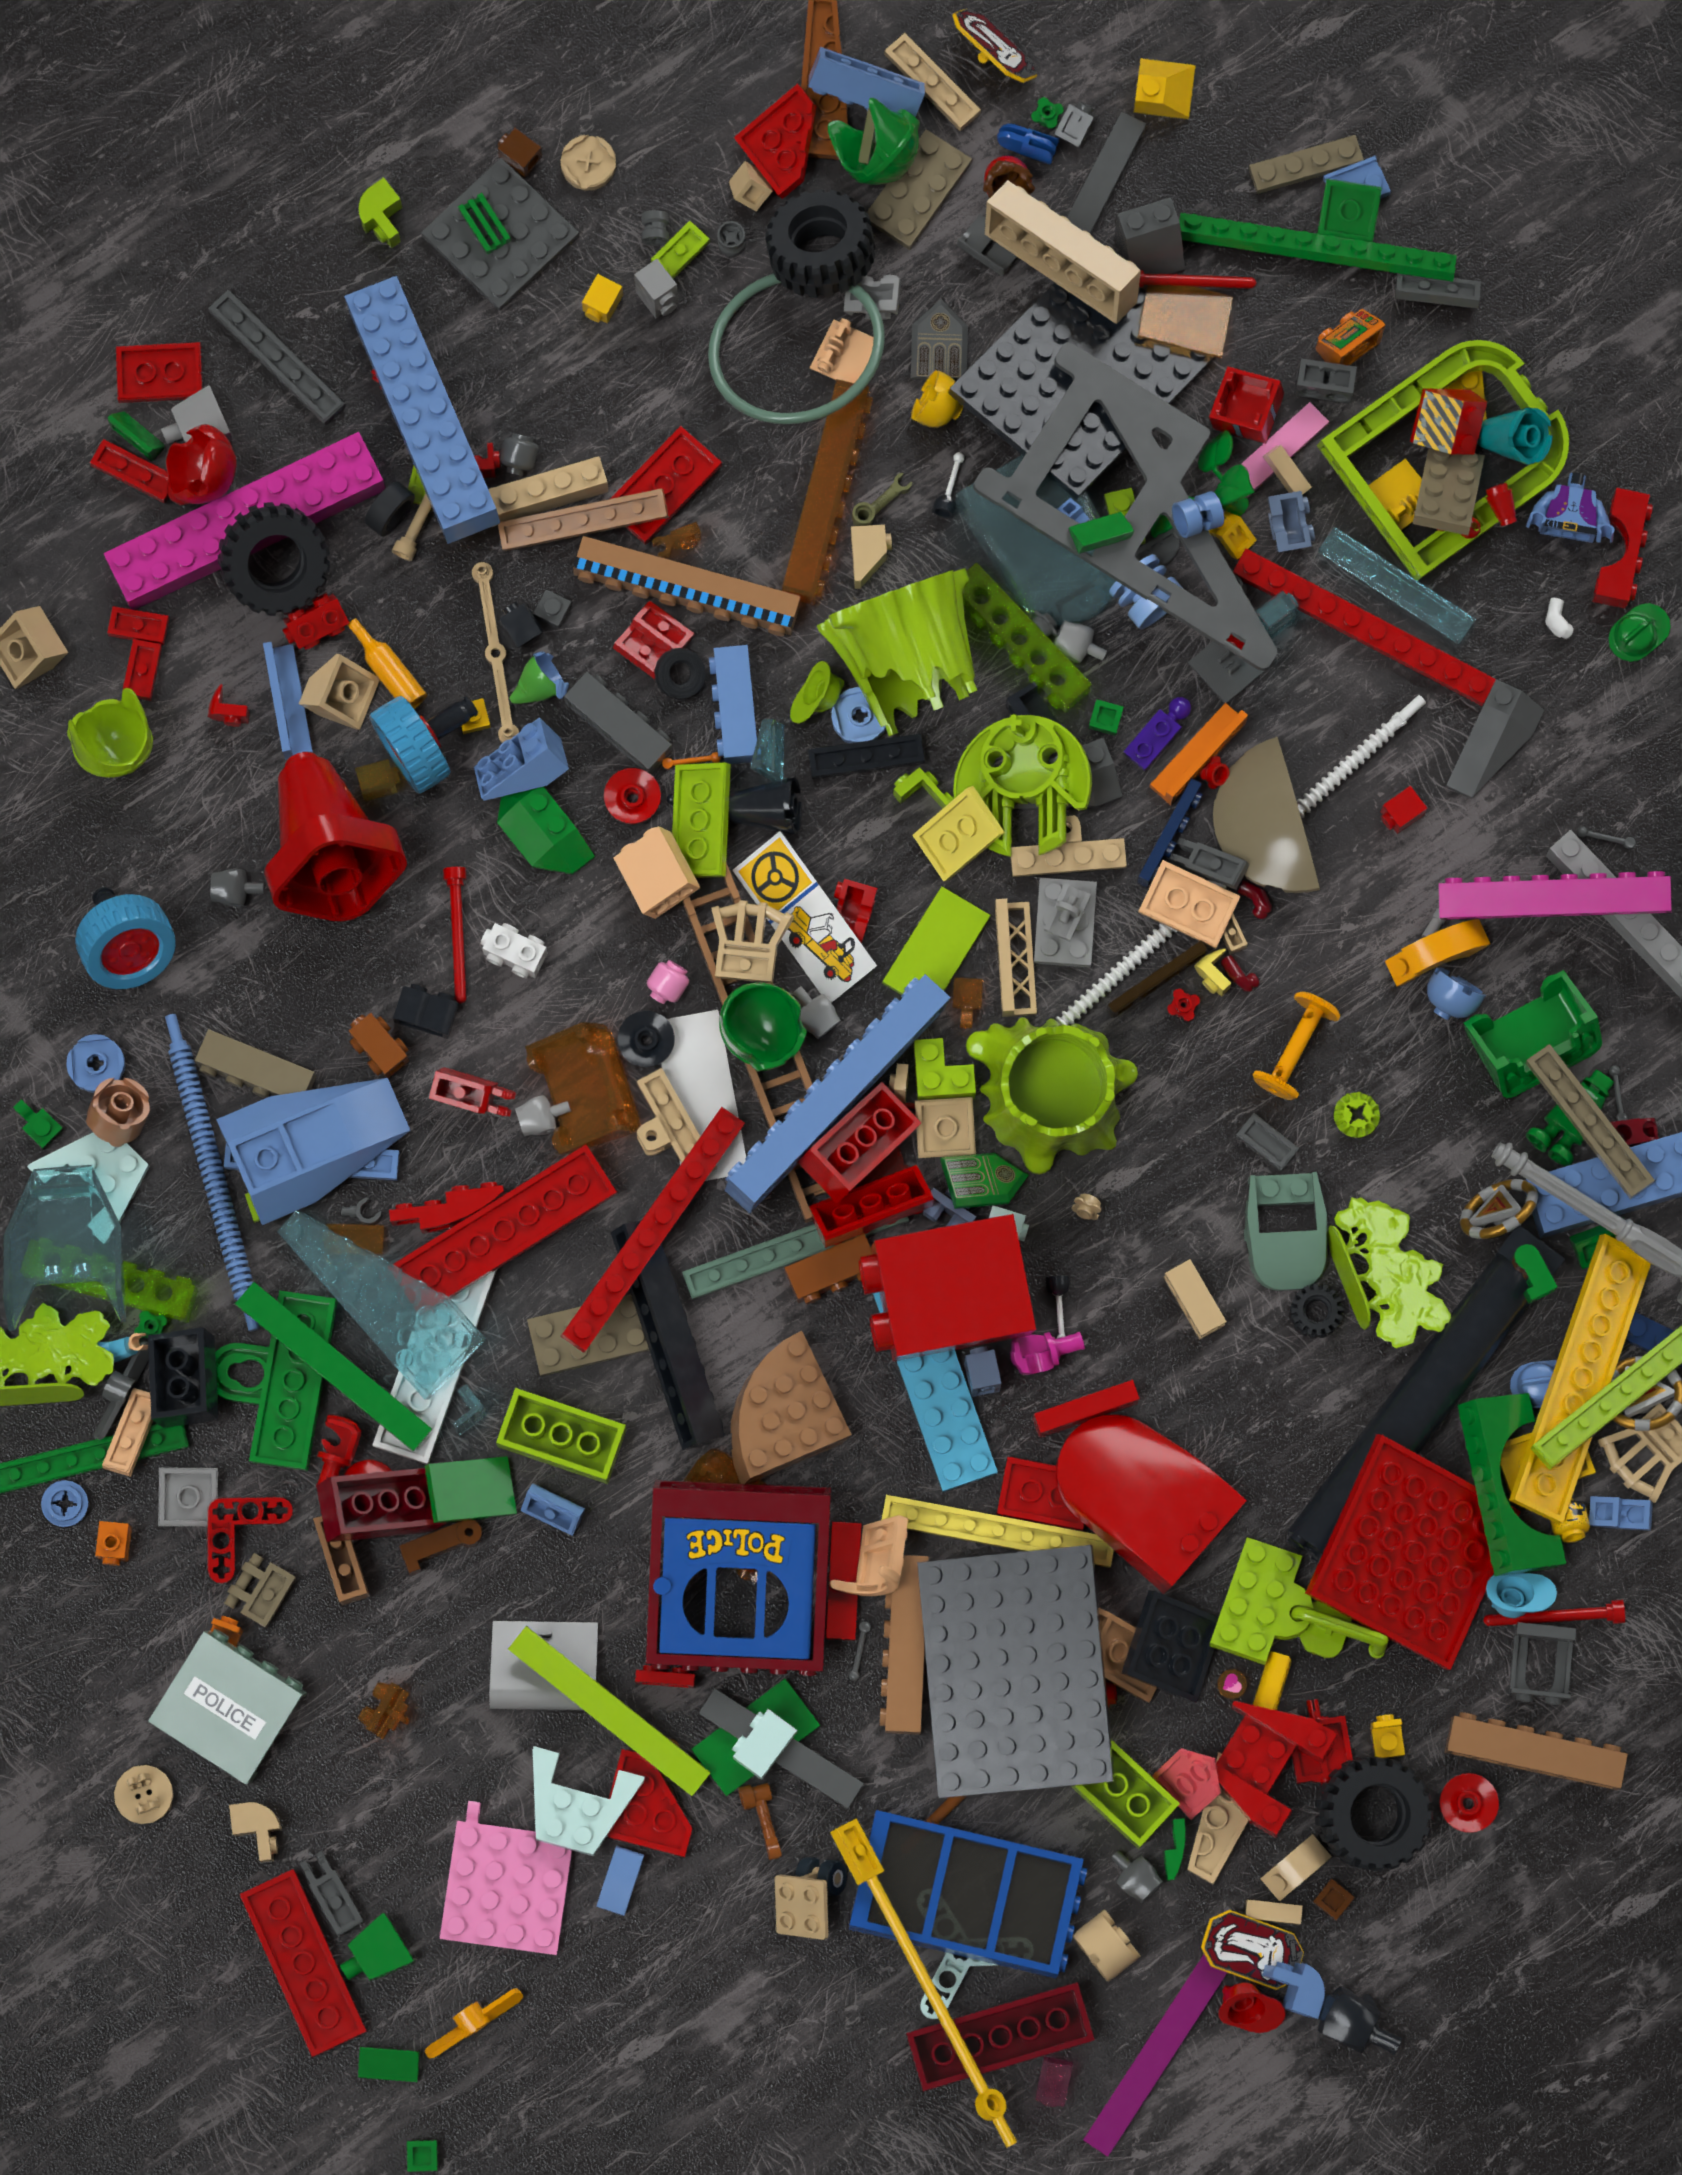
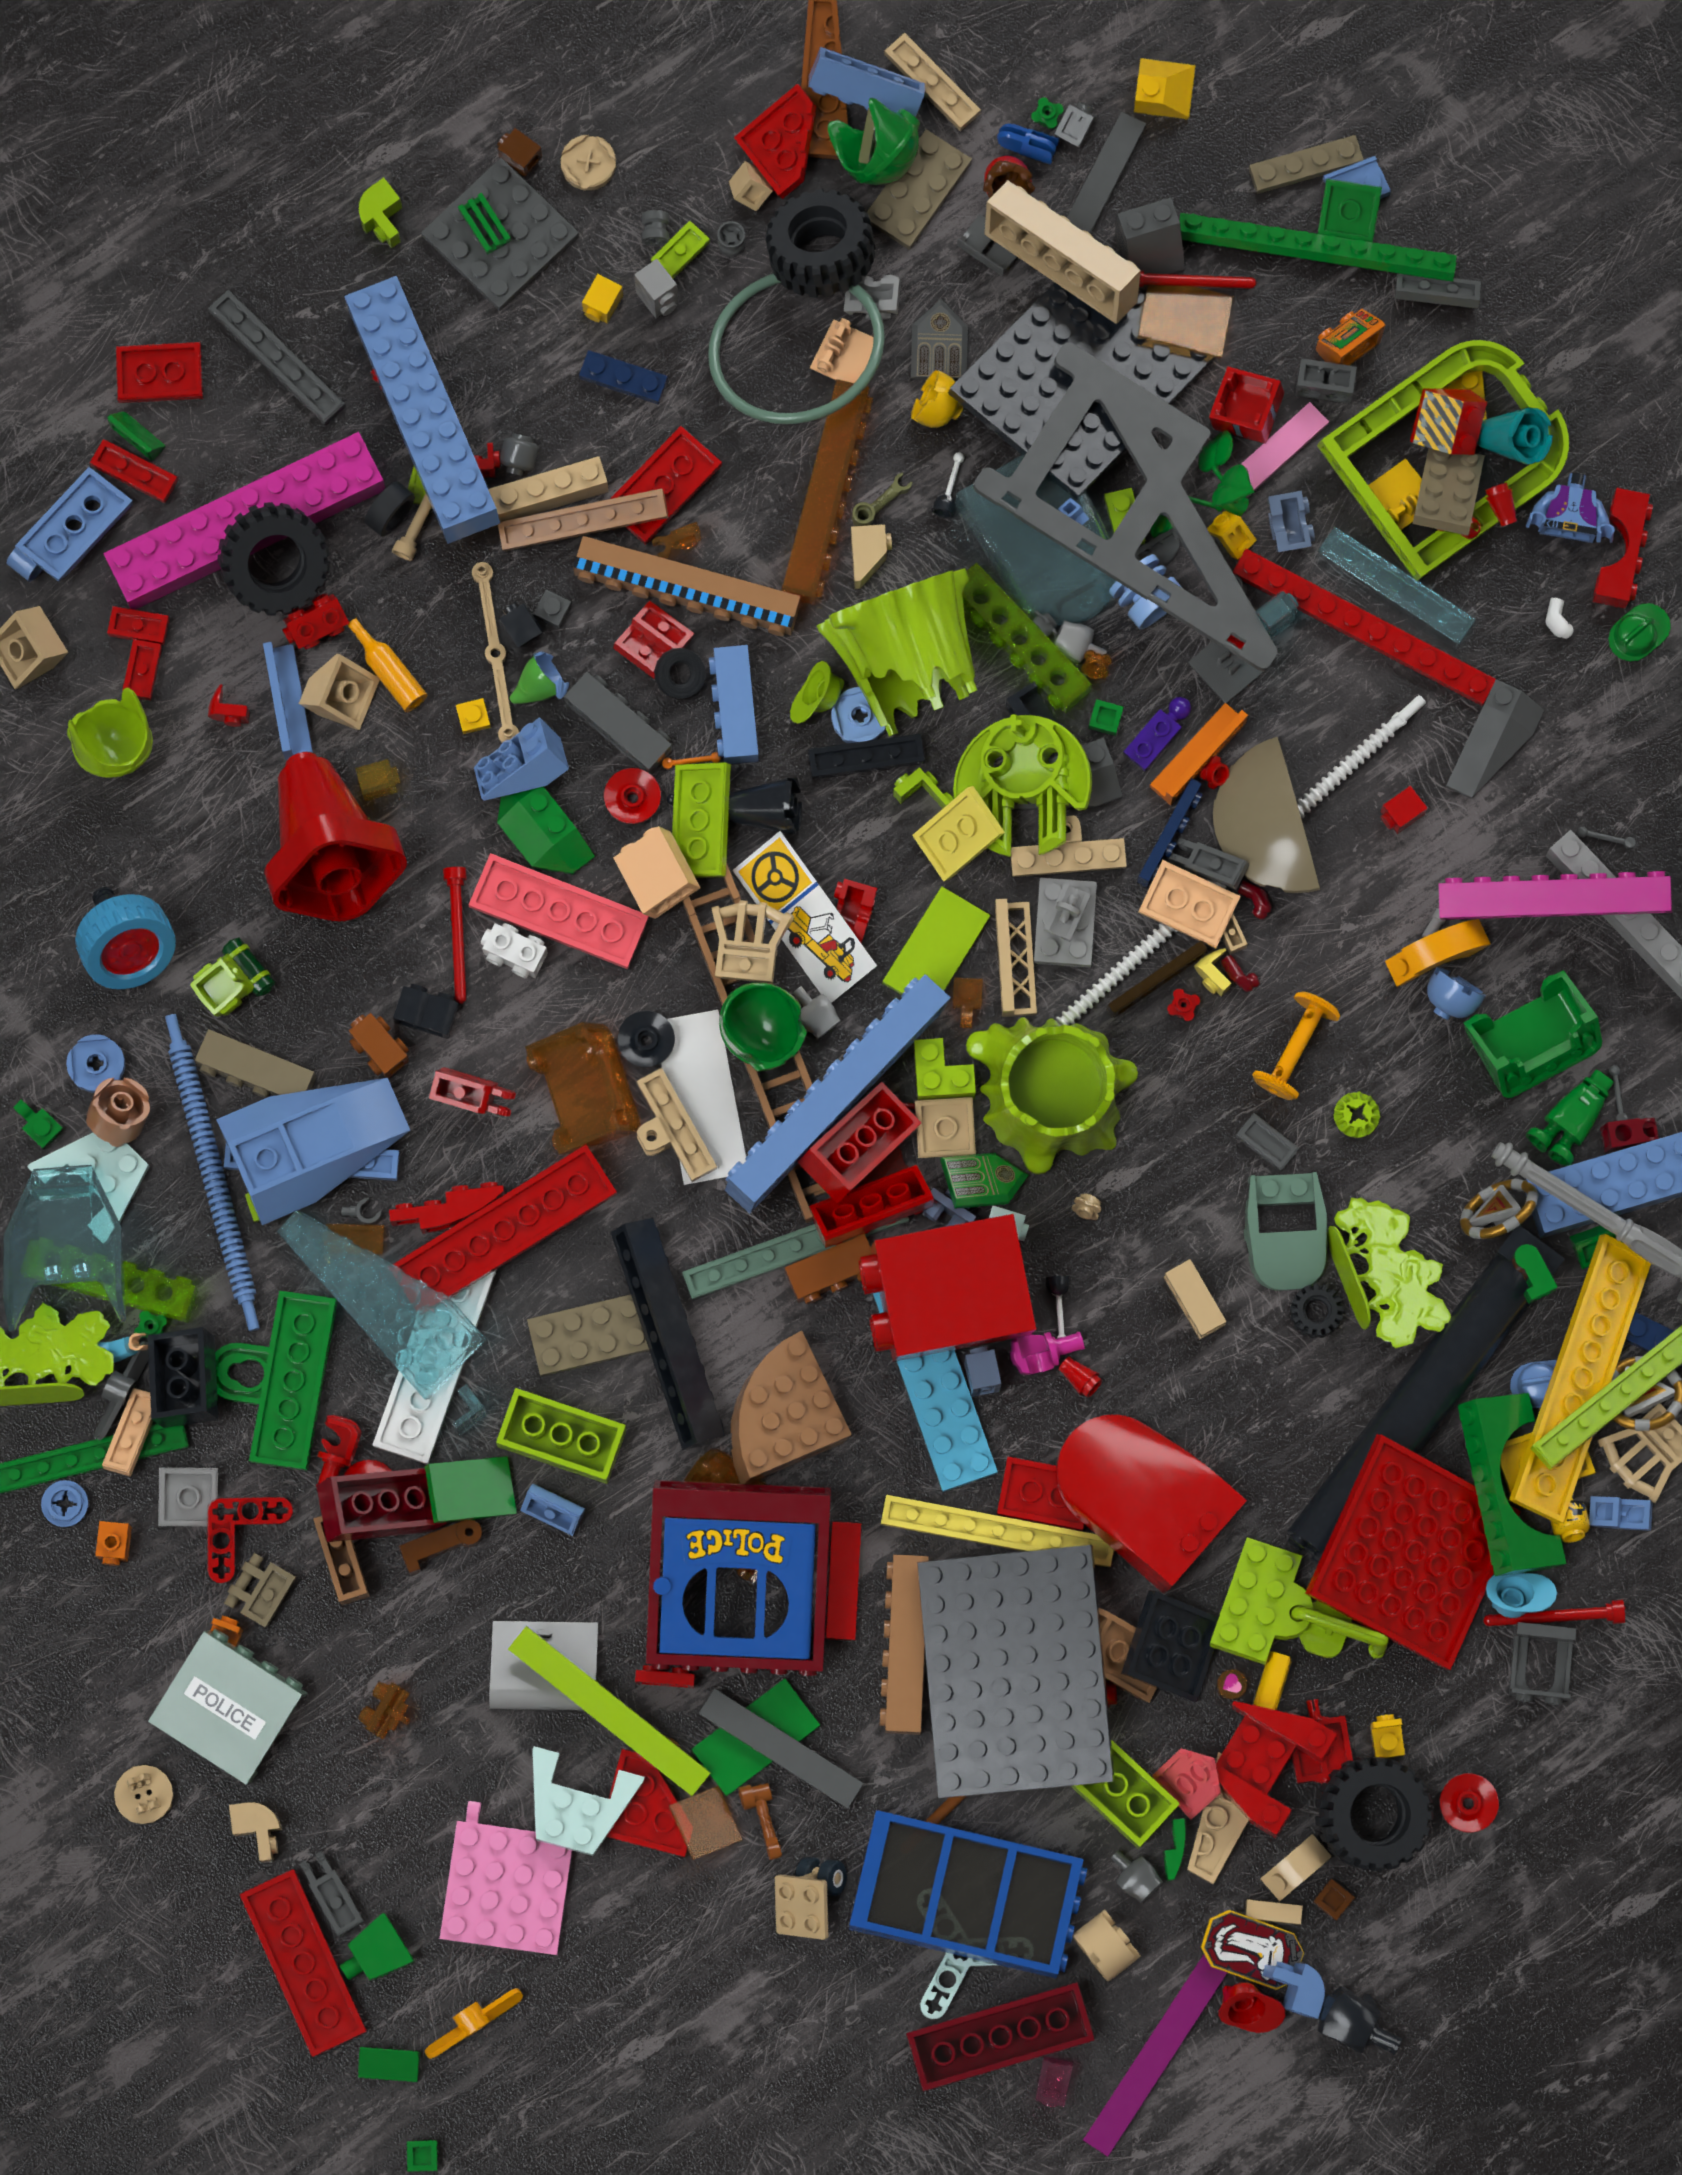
(55, 547): none -> medium blue hinge
(192, 412): light grey torso -> none
(200, 467): red piece -> none
(231, 887): dark grey piece -> none
(231, 978): none -> lime piece
(333, 1367): green tile -> none
(415, 742): dark azure wheel -> none
(538, 1116): light grey piece -> none
(558, 911): none -> coral plate
(620, 1880): medium blue slope -> none
(623, 377): none -> dark blue plate
(652, 1230): red plate -> none
(667, 982): bright pink head -> none
(705, 1822): none -> clear orange piece
(764, 1743): light aqua brick -> none
(769, 750): clear light blue wing -> none
(864, 1628): dark grey hinge -> none
(865, 1867): yellow bar -> none
(878, 1559): light nougat piece -> none
(899, 1082): tan plate -> none
(994, 45): shield -> none
(1081, 1377): none -> red cone
(1085, 1408): red piece -> none
(1096, 671): none -> clear orange plate
(1101, 532): green slope -> none
(1199, 514): medium blue wheel -> none
(1286, 470): tan piece -> none
(1536, 1752): medium nougat brick -> none
(1590, 1121): dark tan plate -> none

